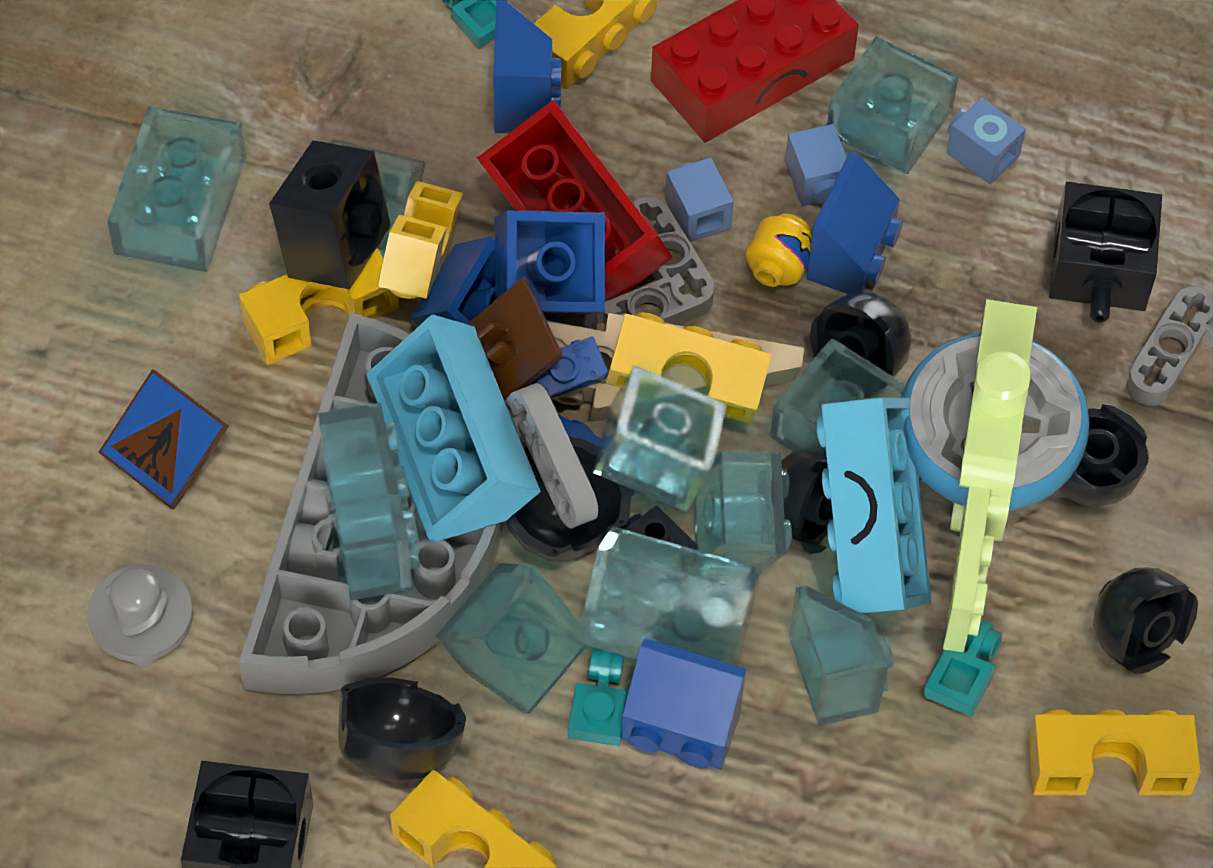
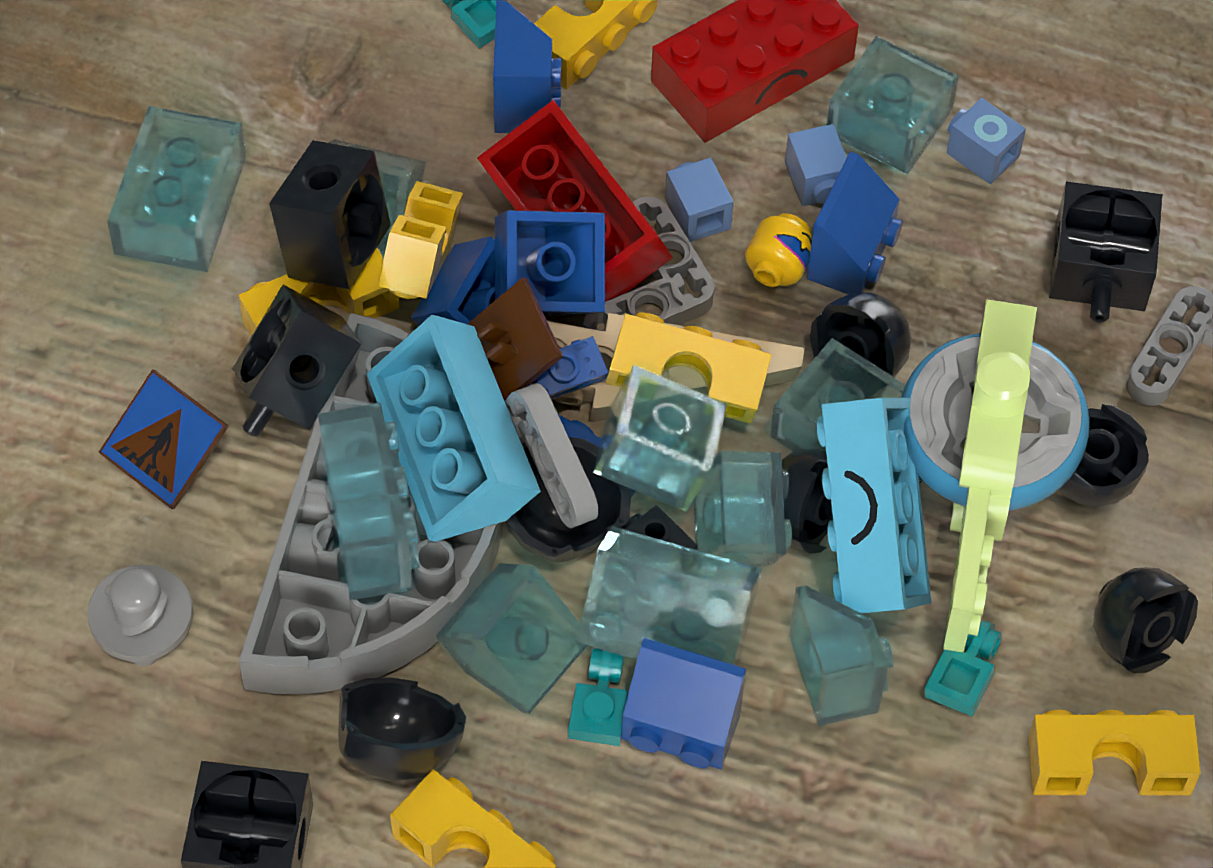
(294, 360): none -> black piece

